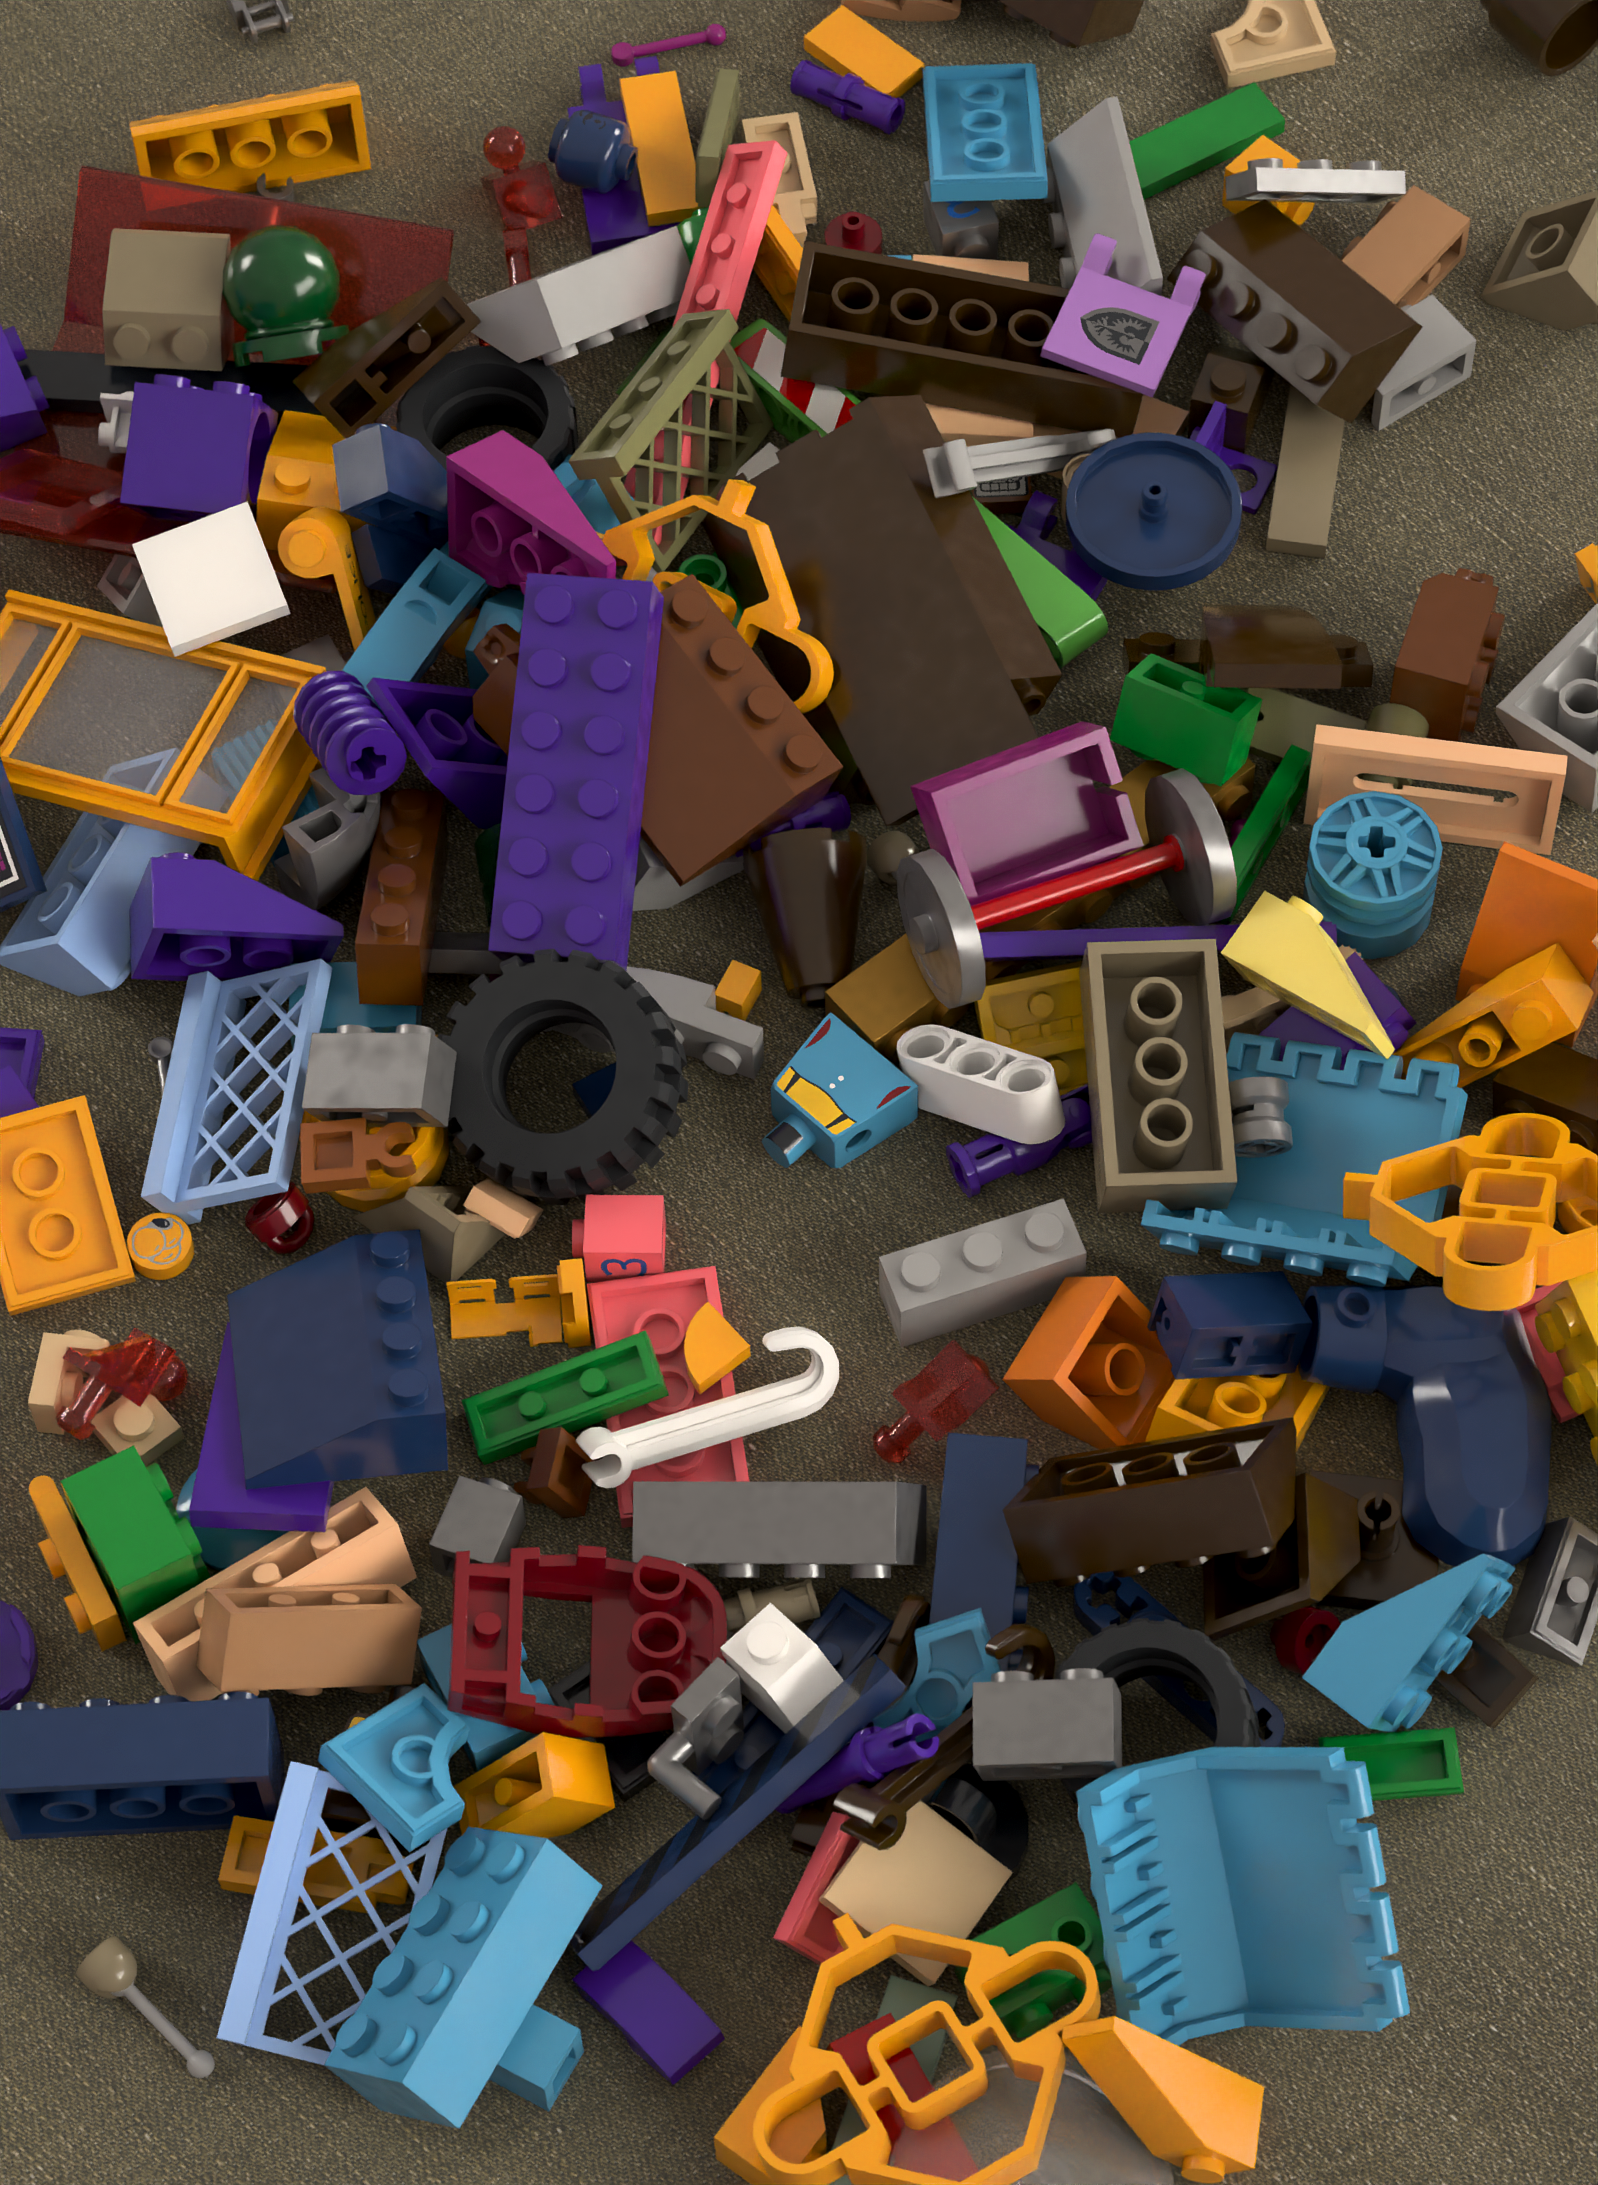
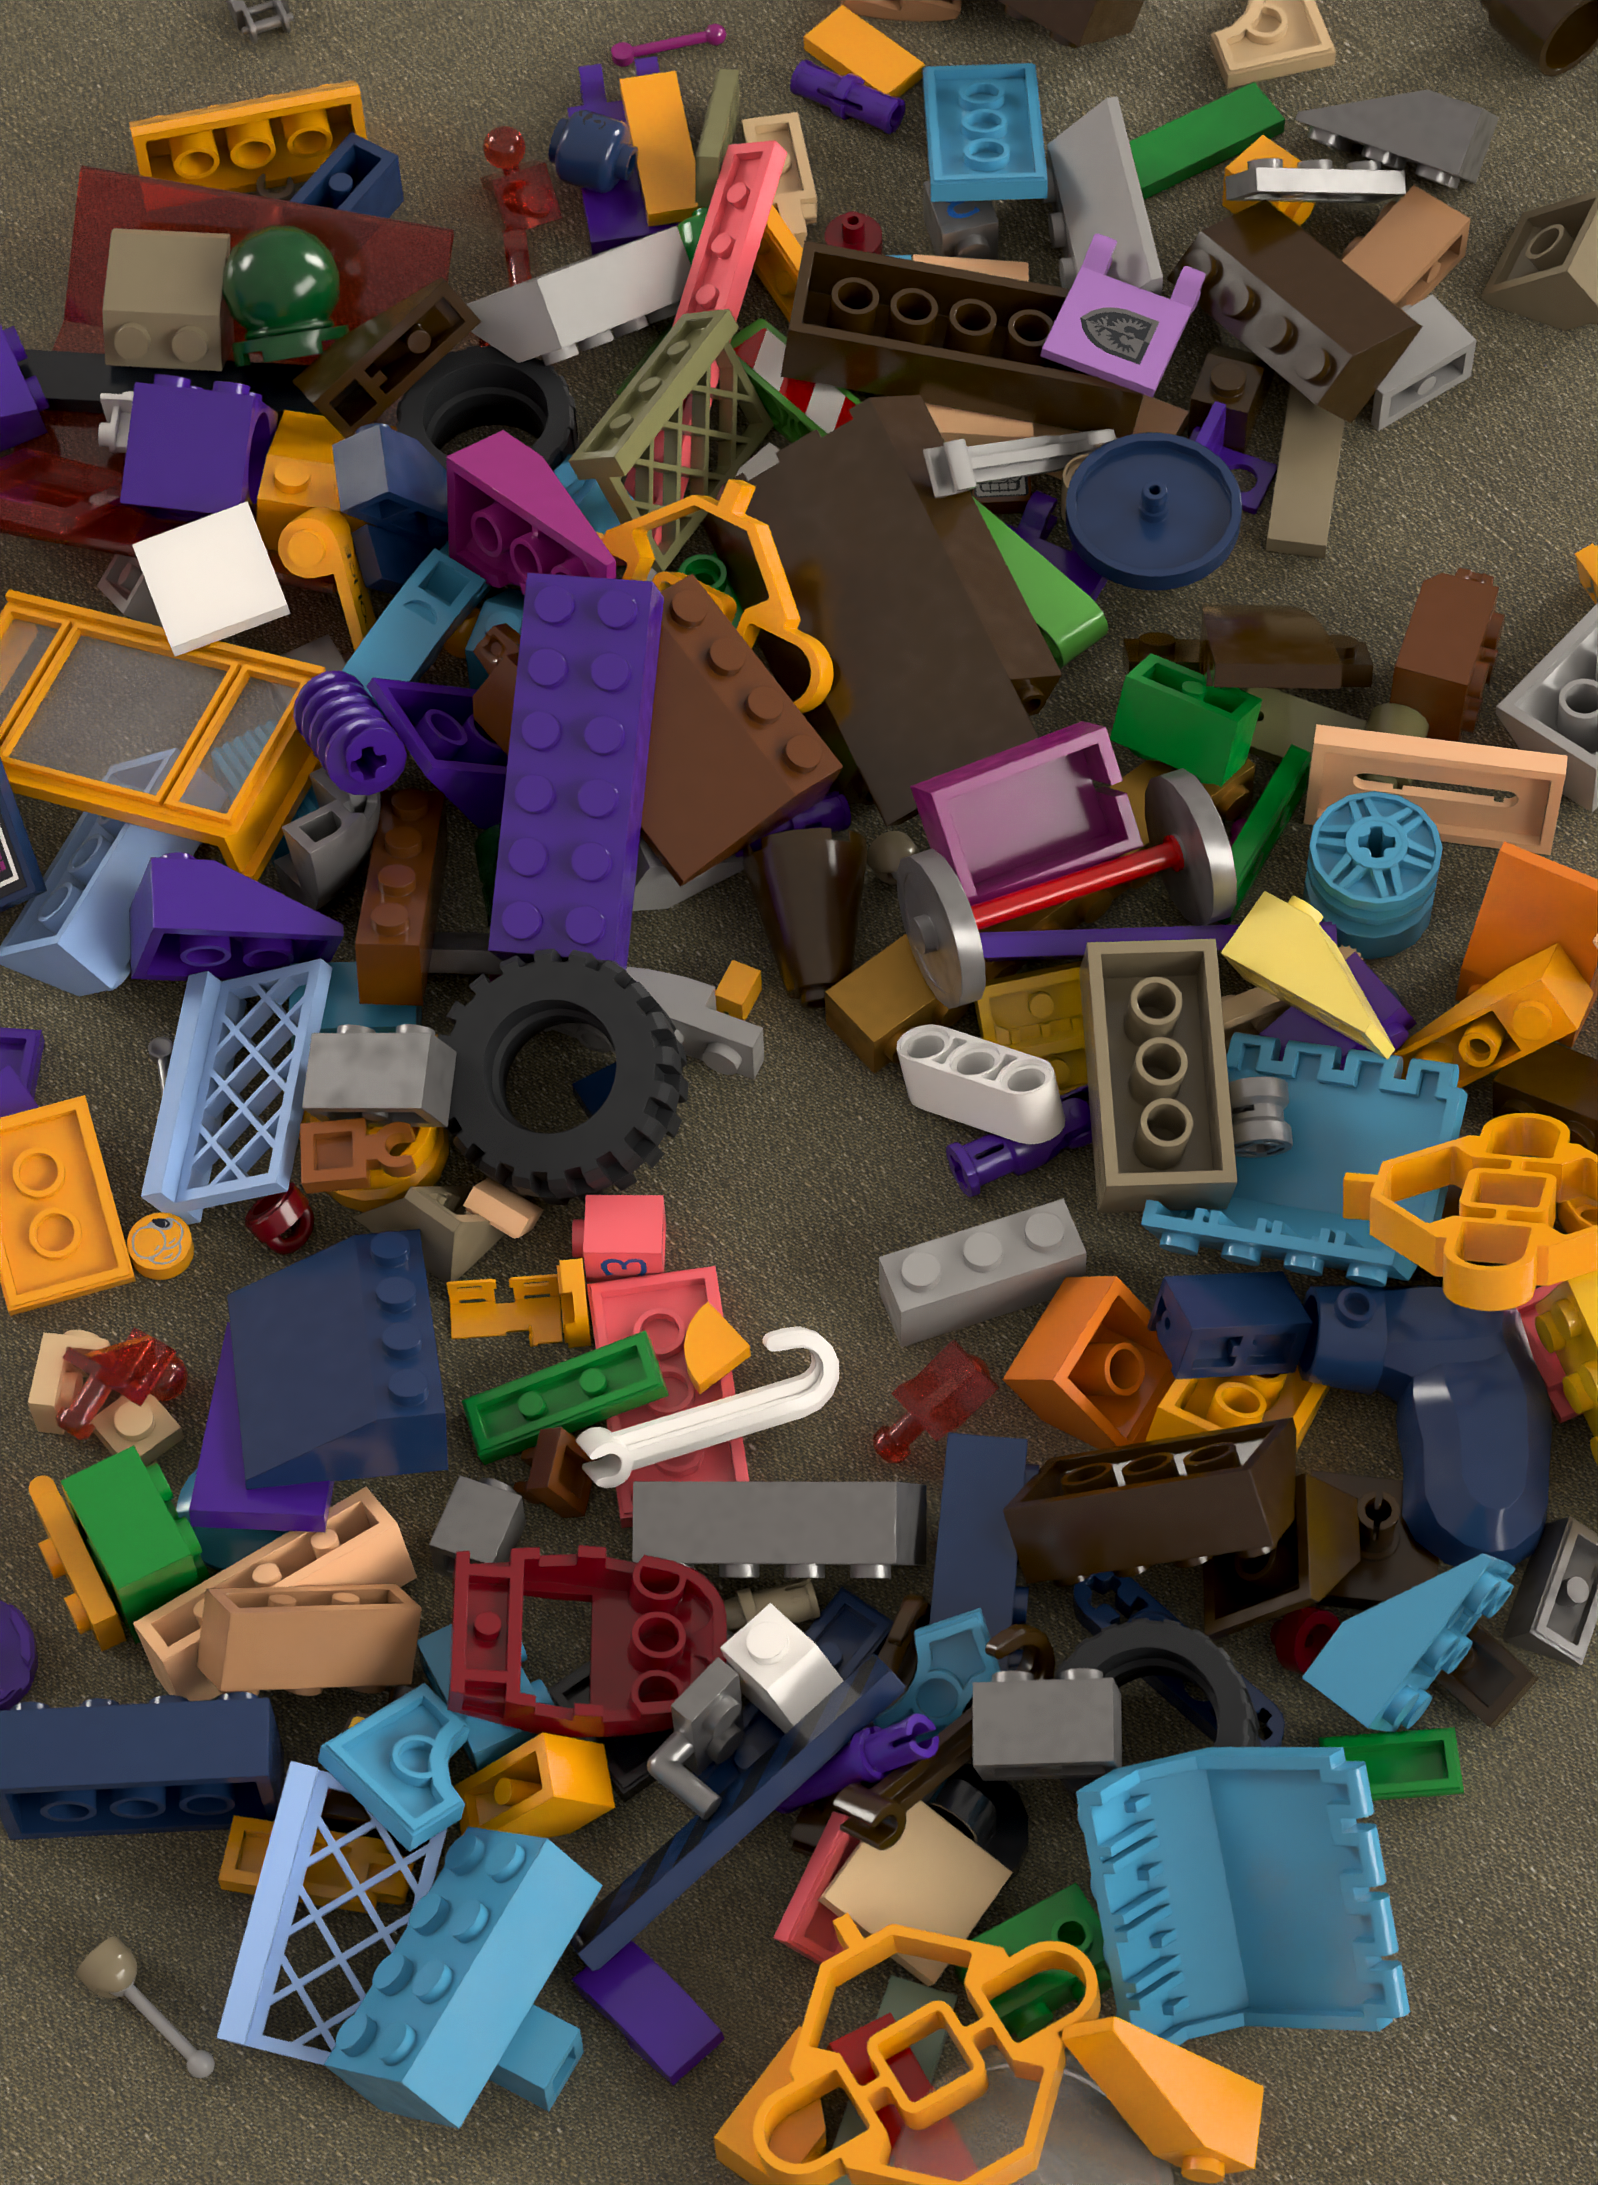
(356, 180): none -> dark blue brick
(837, 1098): dark azure torso -> none
(1419, 127): none -> flat silver slope

